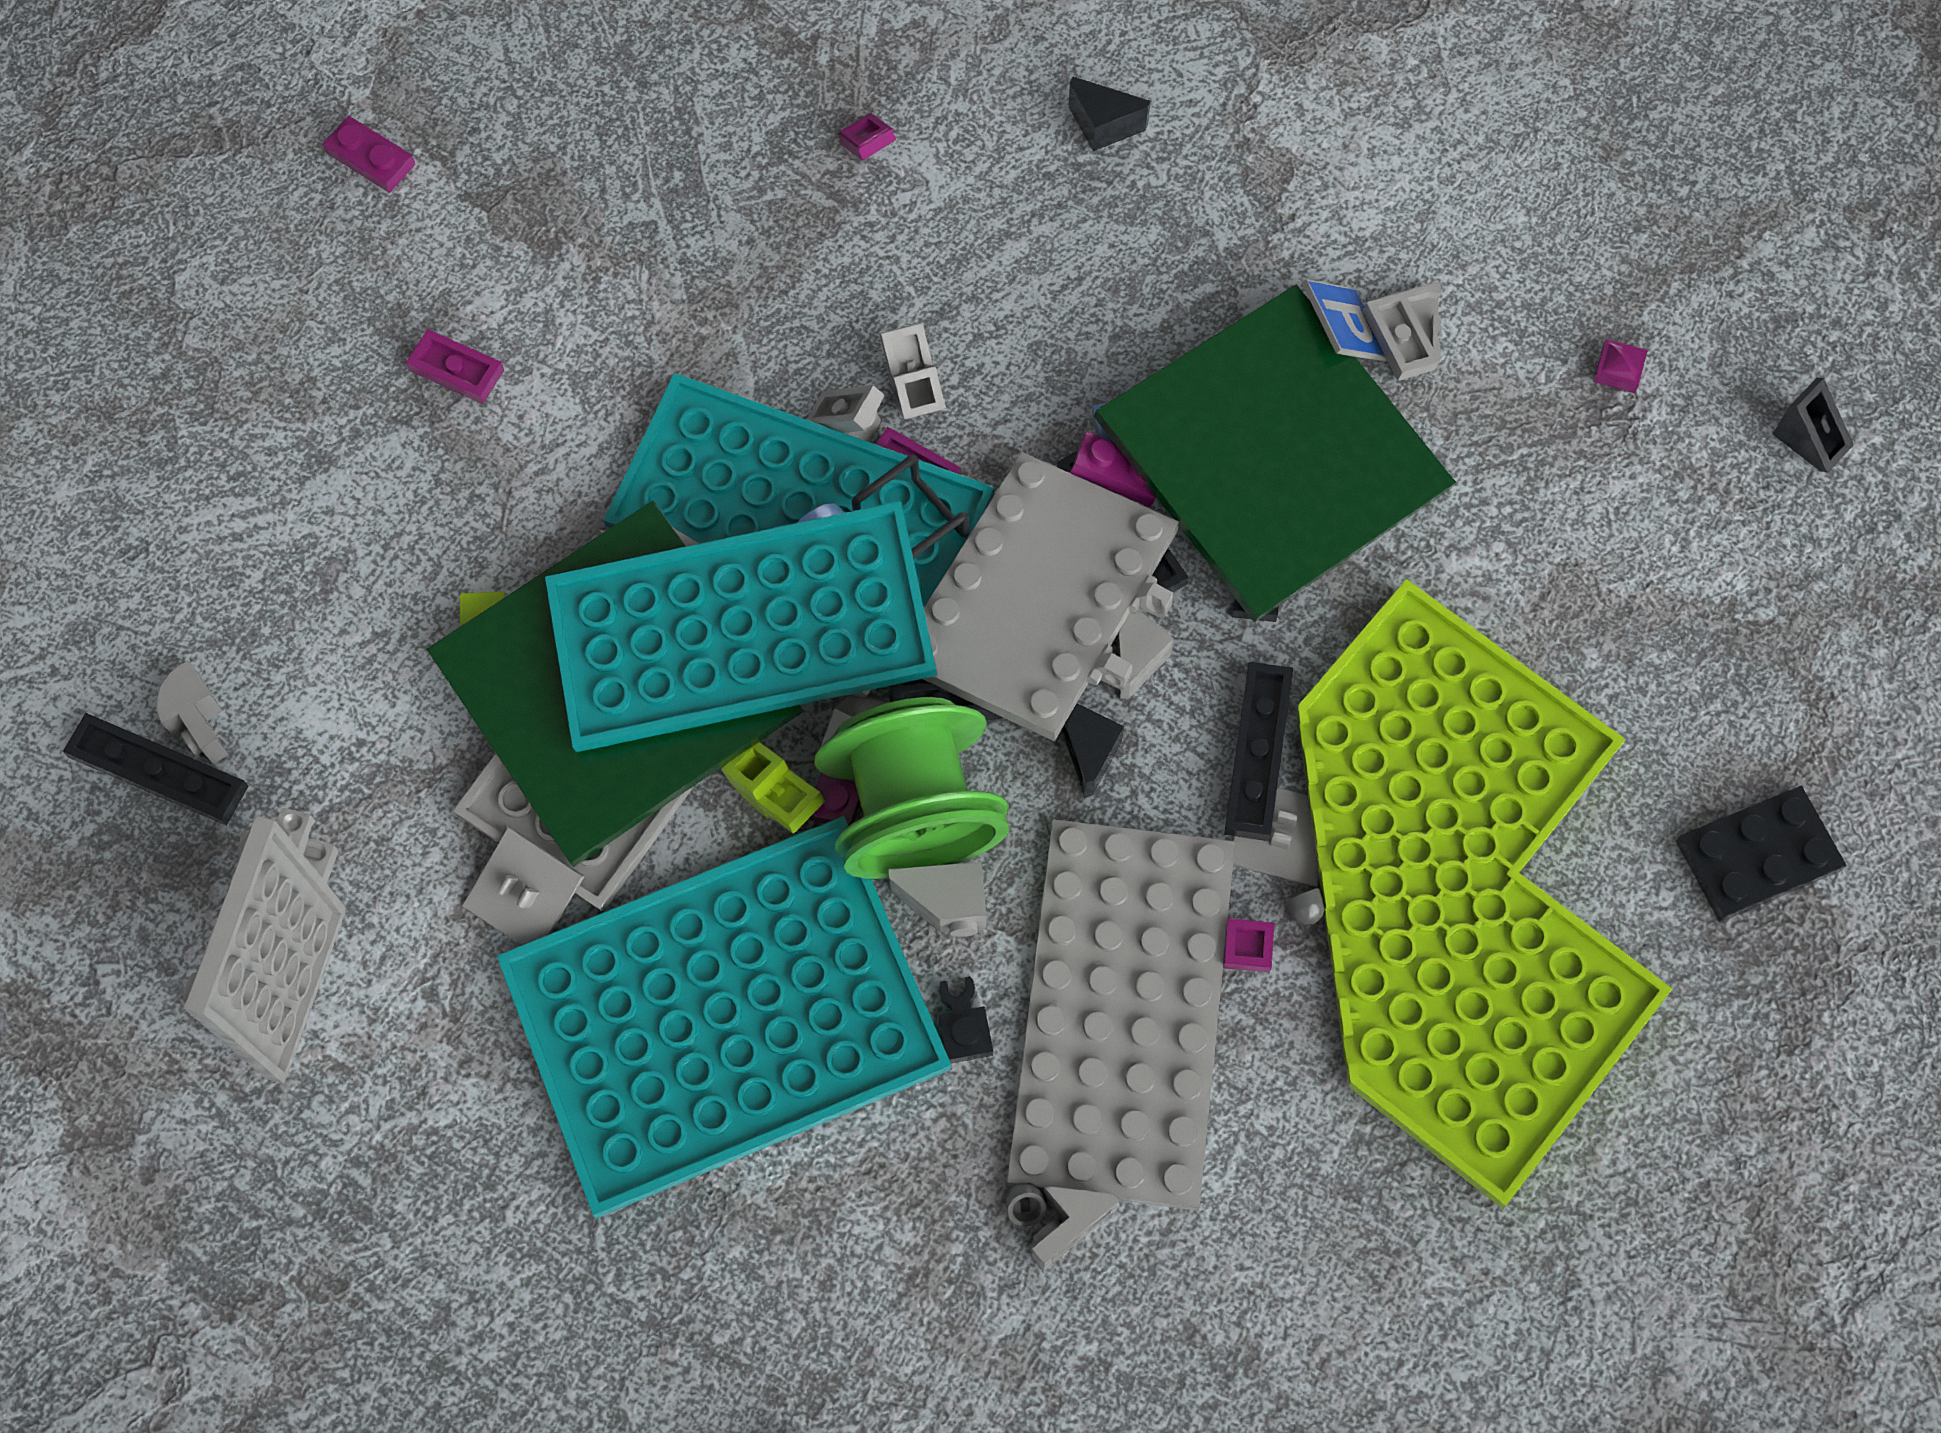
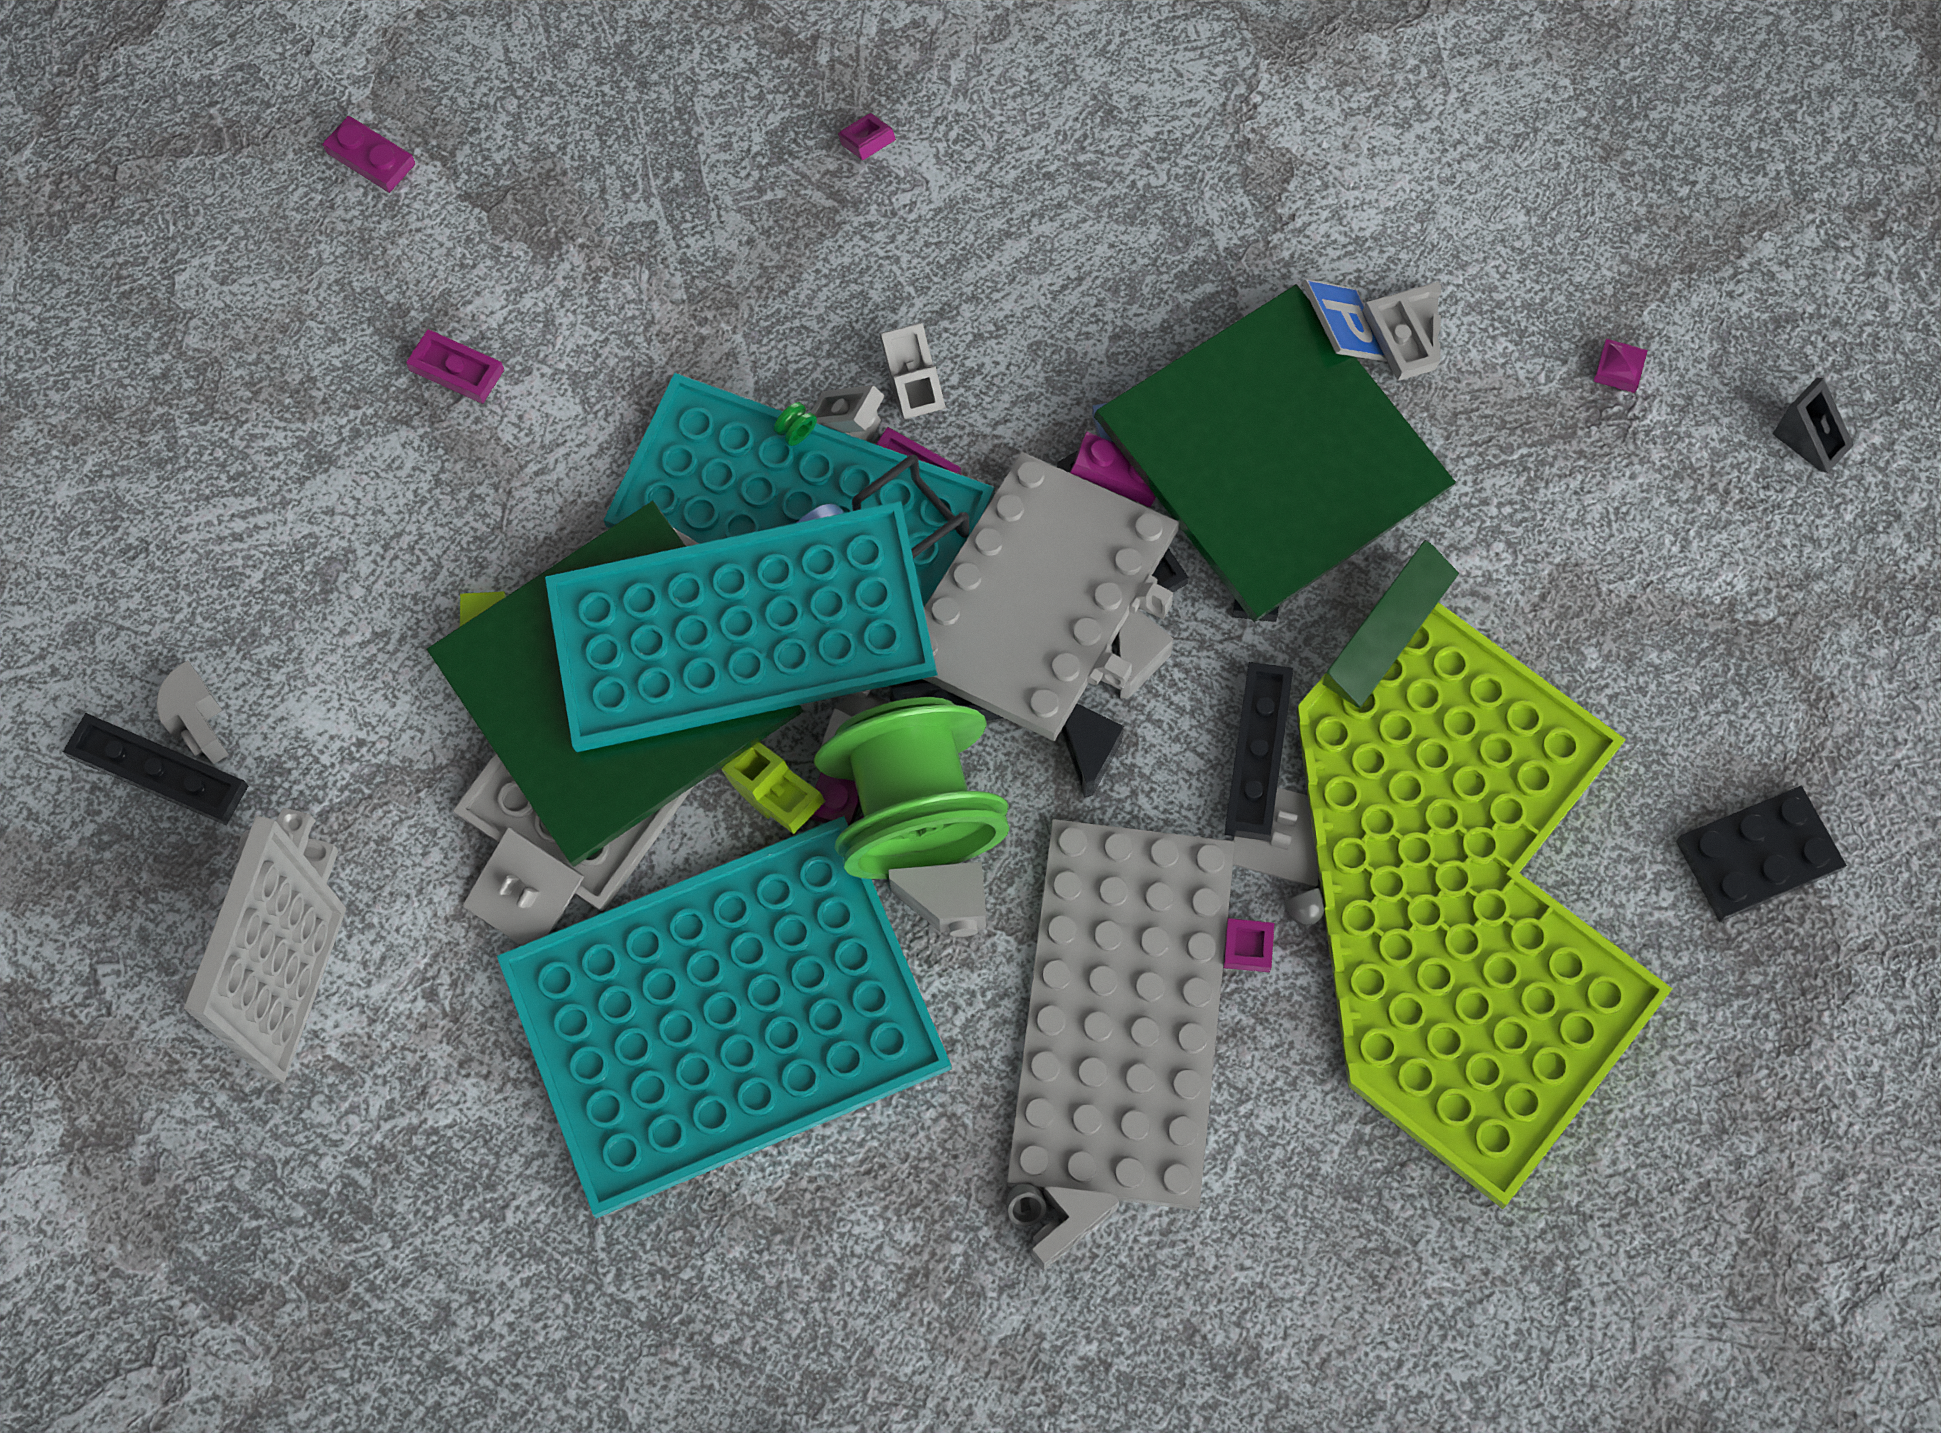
(795, 423): none -> green bush
(965, 1028): black plate -> none
(1106, 113): black slope -> none
(1390, 625): none -> dark green slope

